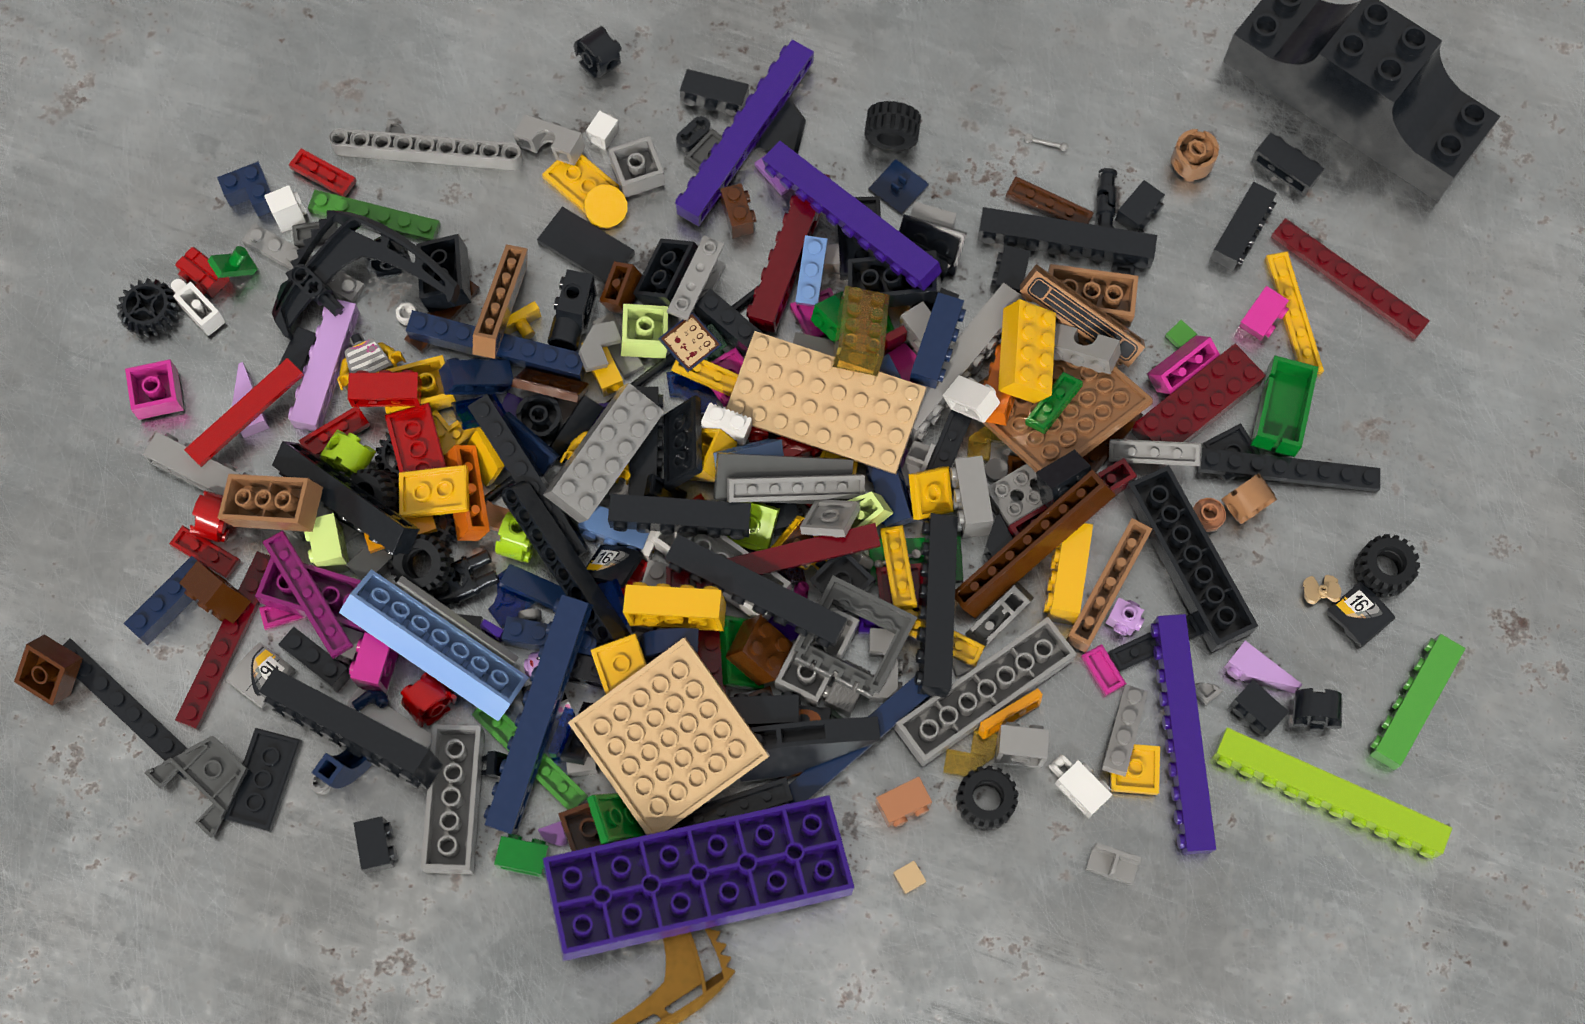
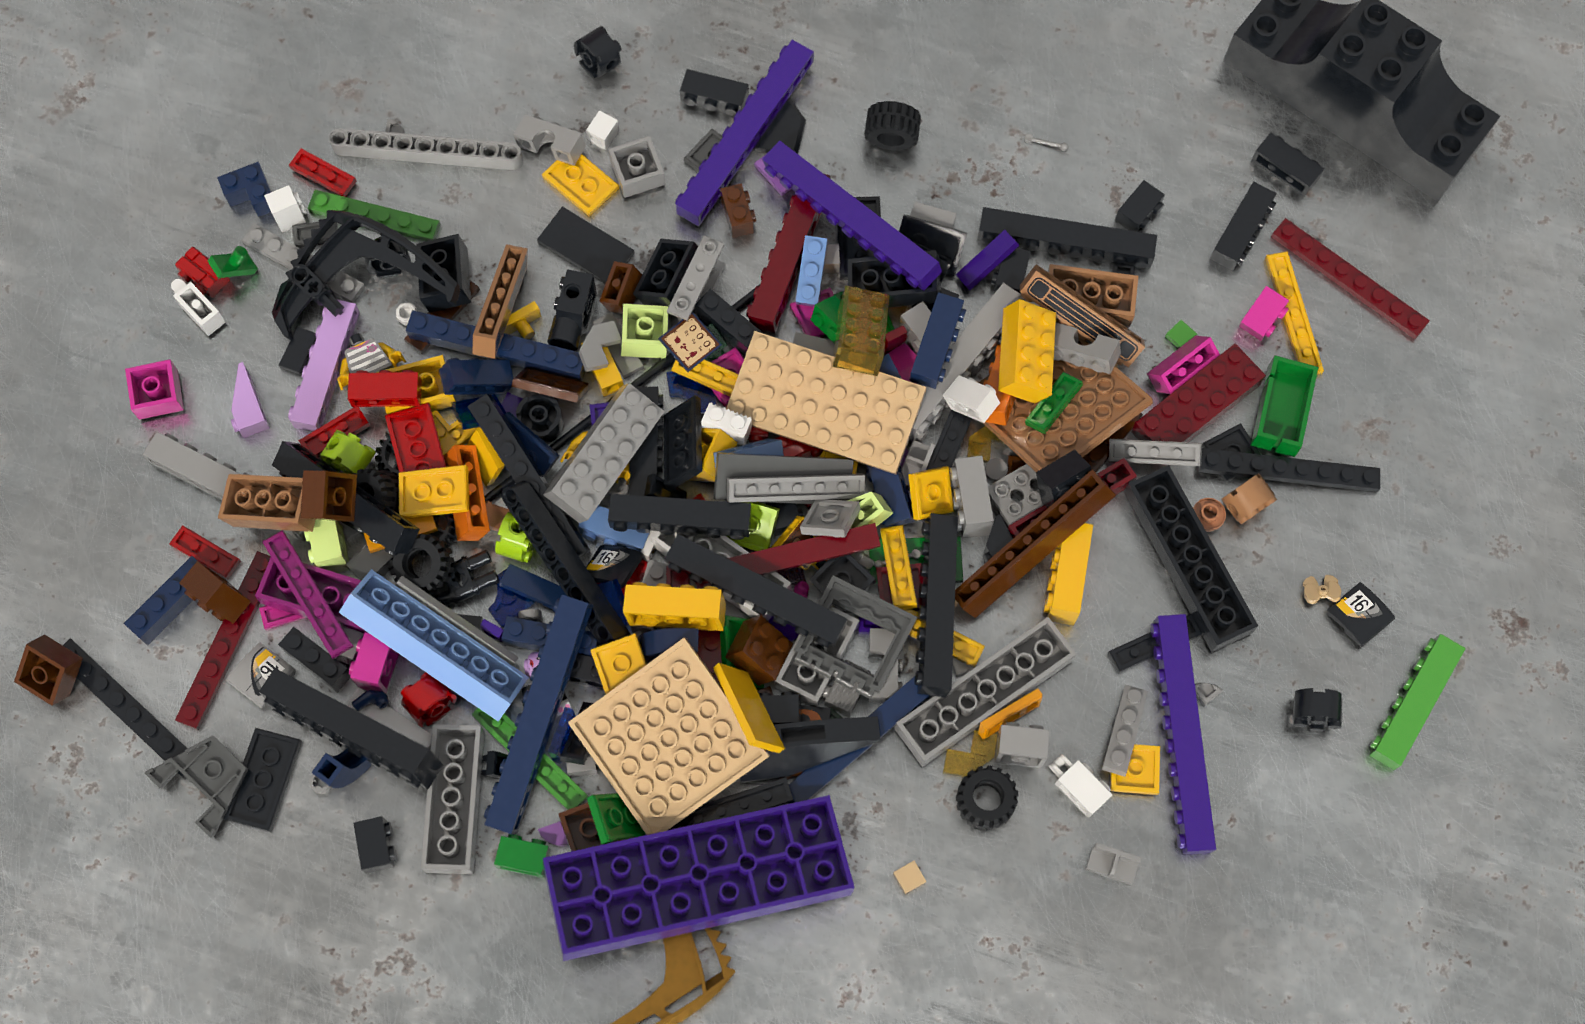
(134, 317): black gear -> none
(206, 518): red brick -> none
(243, 412): red tile -> none
(328, 495): none -> reddish brown brick
(579, 421): black tile -> none
(605, 206): yellow tile -> none
(690, 132): black beam -> none
(748, 708): none -> yellow tile
(898, 186): dark blue piece -> none
(904, 802): nougat brick -> none
(987, 259): none -> dark purple tile
(1000, 614): dark grey slope -> none
(1047, 202): reddish brown tile -> none
(1103, 670): dark pink tile -> none
(1106, 197): black piece -> none
(1108, 585): medium nougat brick -> none
(1125, 617): lavender brick -> none
(1195, 154): medium nougat brick -> none
(1251, 665): lavender slope -> none
(1259, 708): black brick -> none
(1332, 793): lime brick -> none
(1399, 553): black tyre -> none

